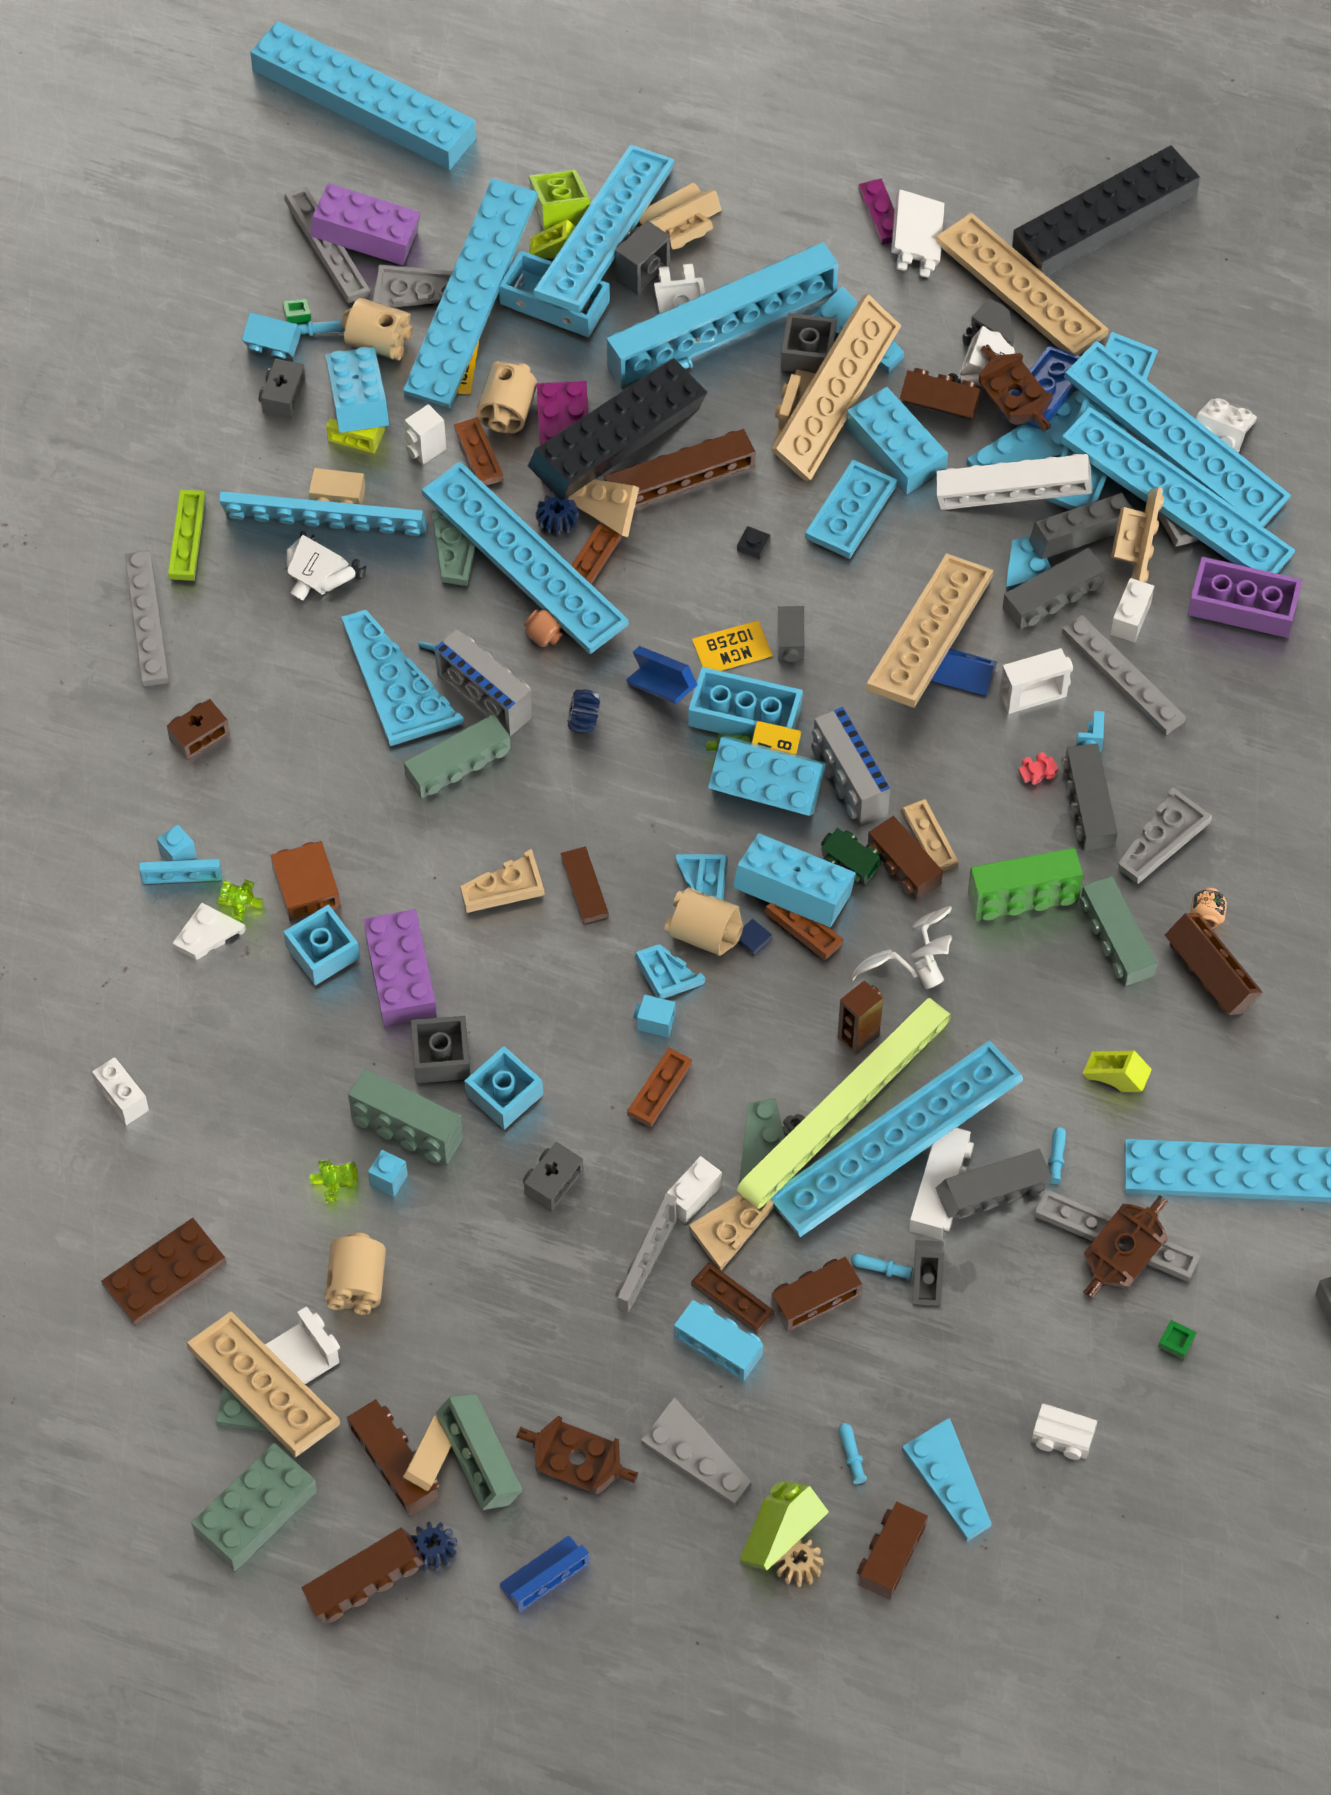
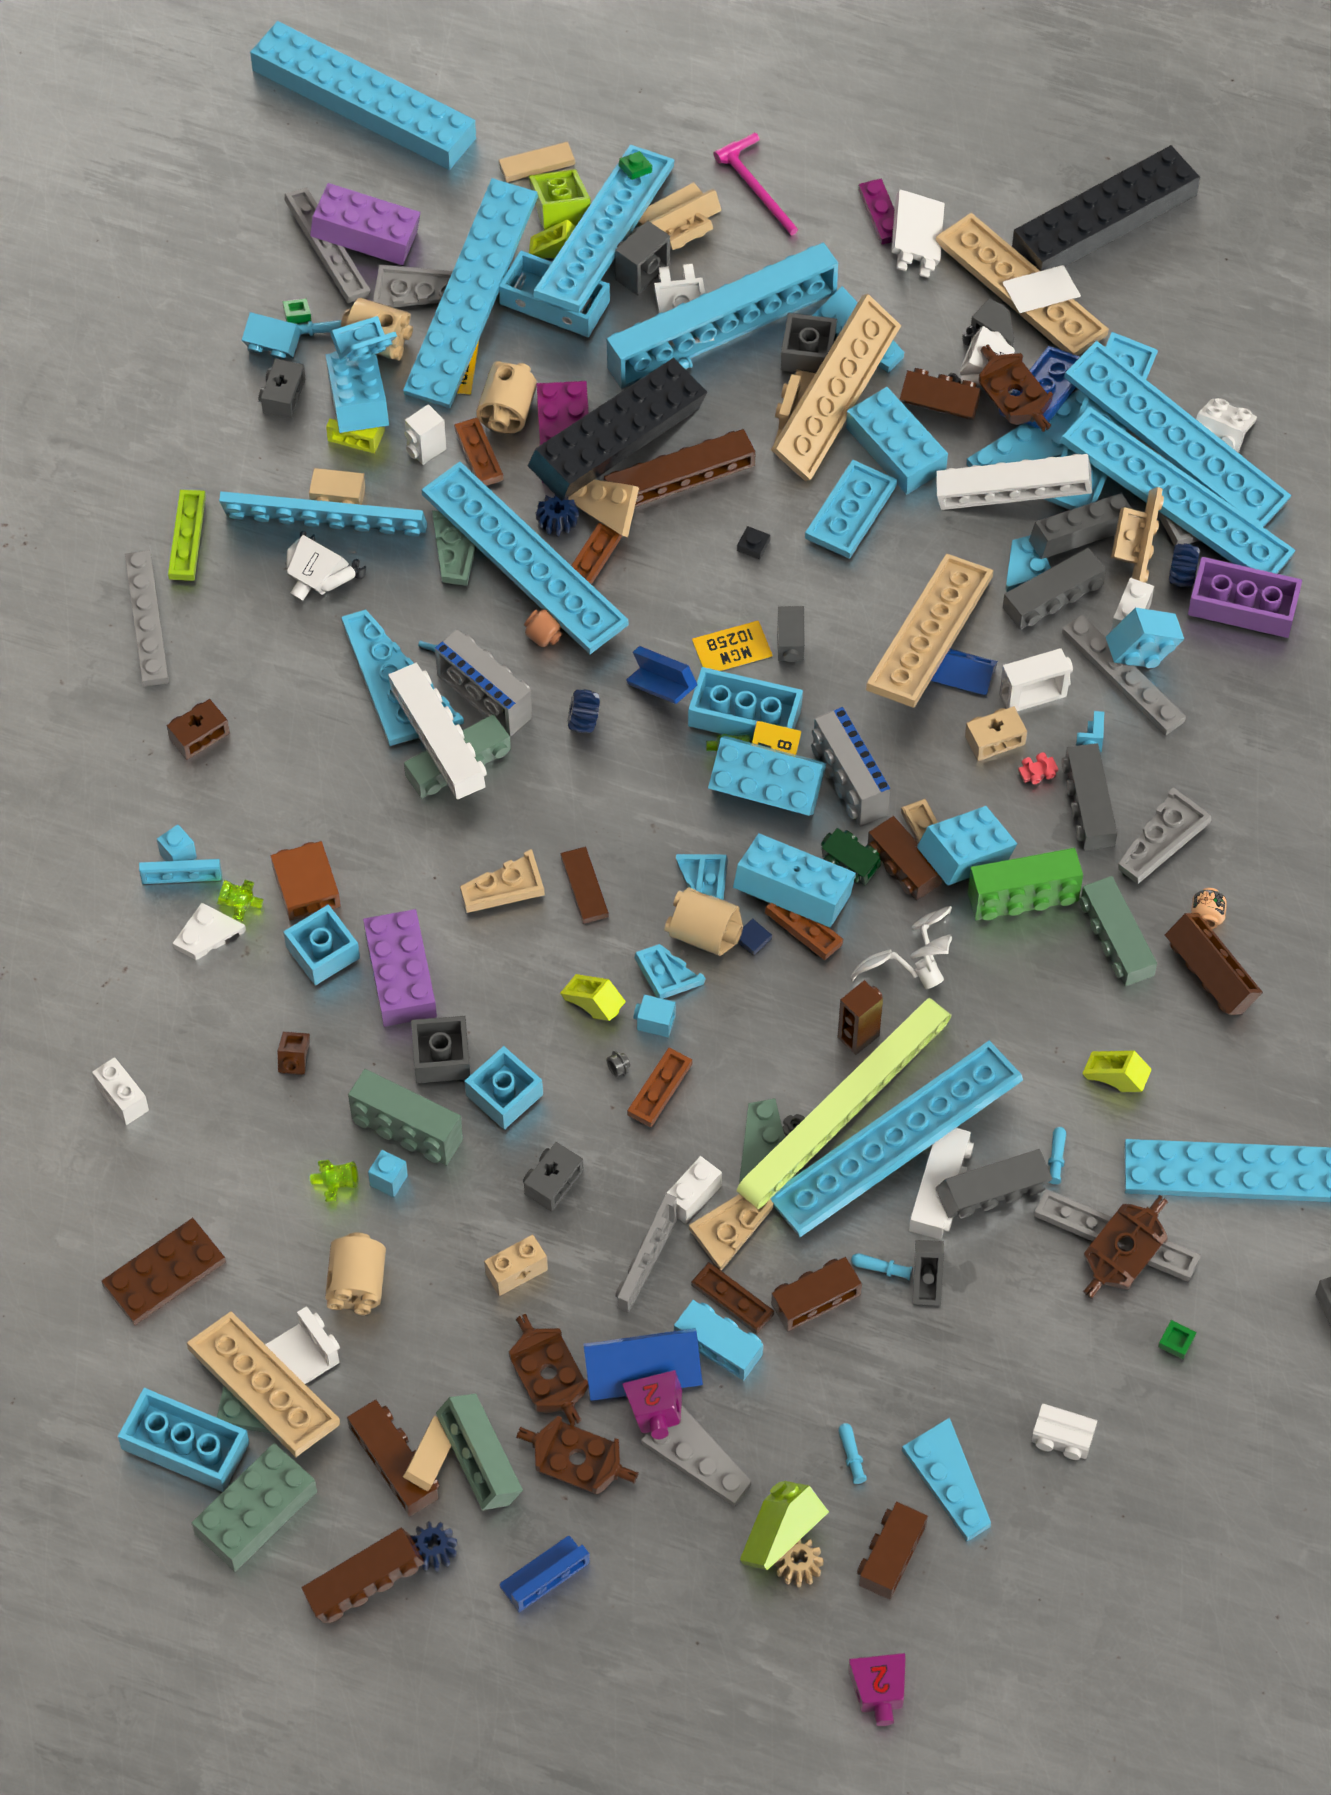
(183, 1439): none -> medium azure brick
(293, 1052): none -> reddish brown bracket
(360, 338): none -> medium azure bracket
(437, 730): none -> white brick
(516, 1265): none -> tan brick
(536, 162): none -> tan tile
(543, 1350): none -> reddish brown plate
(594, 995): none -> neon yellow arch
(618, 1063): none -> dark grey plate
(635, 165): none -> green plate
(638, 1357): none -> blue tile
(656, 1402): none -> magenta torso
(730, 154): none -> dark pink bar
(879, 1685): none -> magenta torso
(965, 842): none -> medium azure brick
(995, 733): none -> tan brick
(1041, 289): none -> white sticker
(1144, 638): none -> medium azure brick
(1184, 565): none -> dark blue gear

